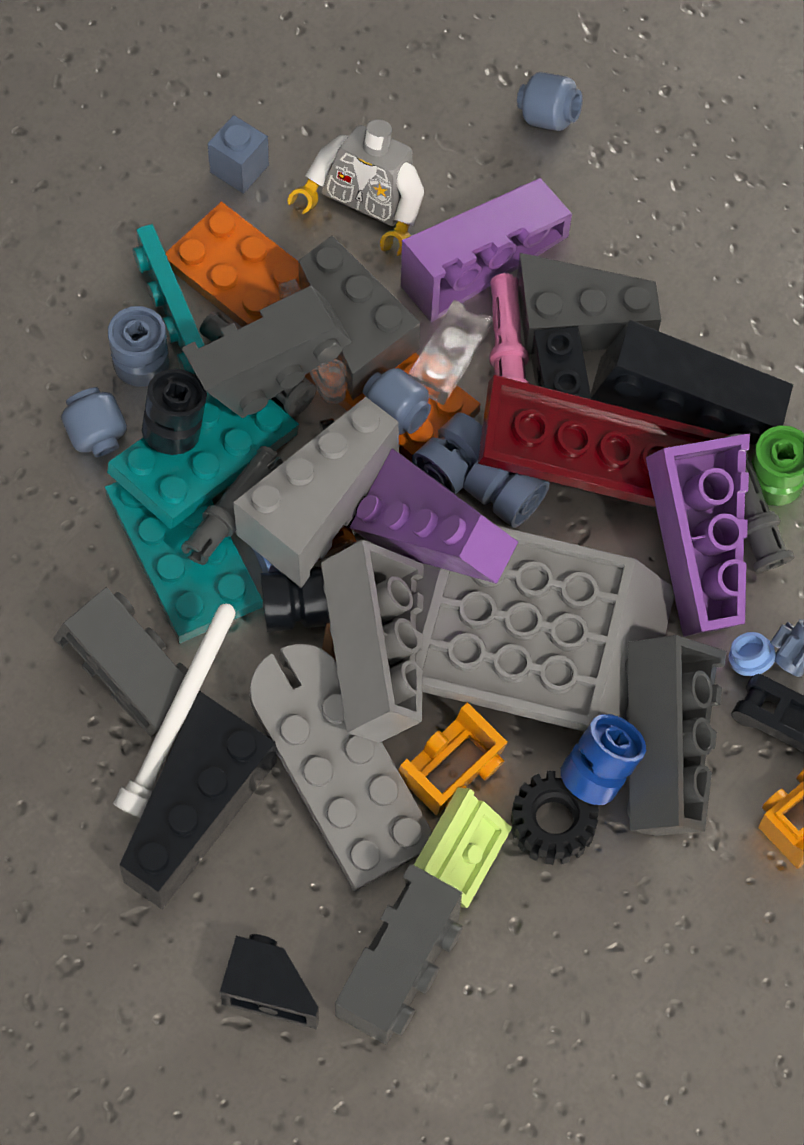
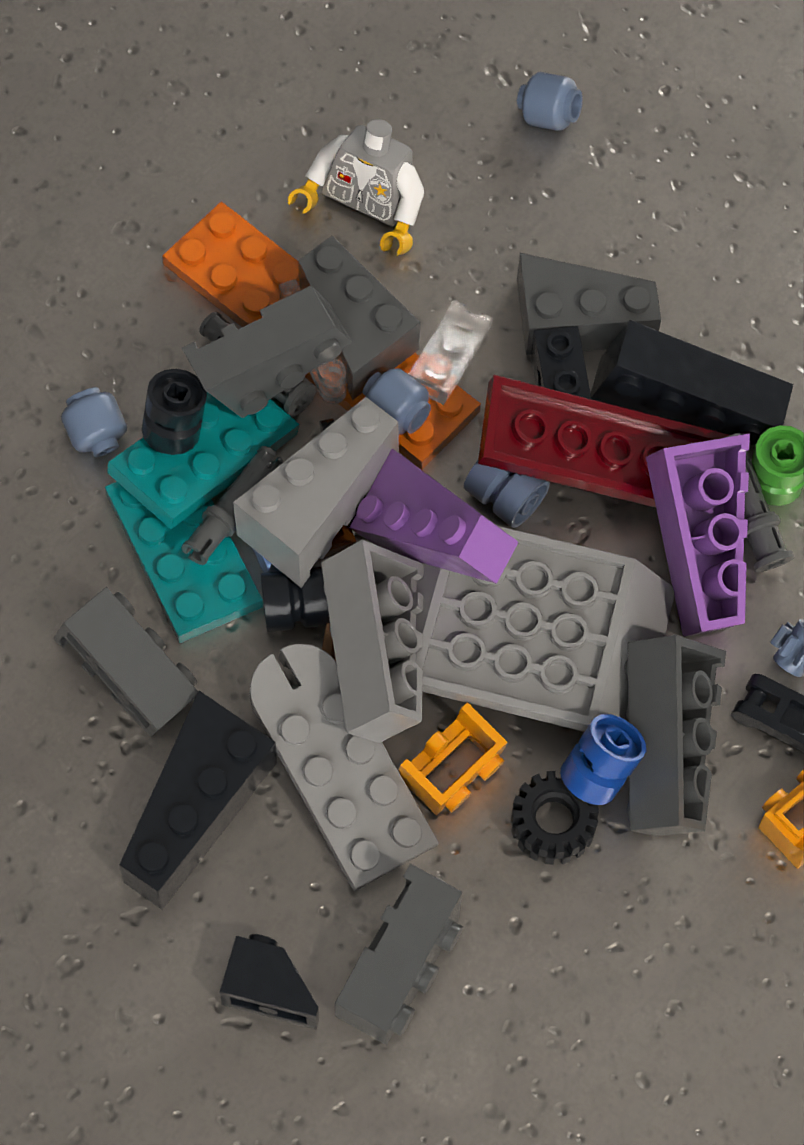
(137, 793): white piece -> none
(138, 345): sand blue wheel -> none
(166, 292): teal plate -> none
(238, 154): sand blue brick -> none
(452, 453): sand blue wheel -> none
(464, 844): yellowish green plate -> none
(473, 247): medium lavender wedge -> none
(508, 354): bright pink pin -> none
(751, 654): light blue plate -> none

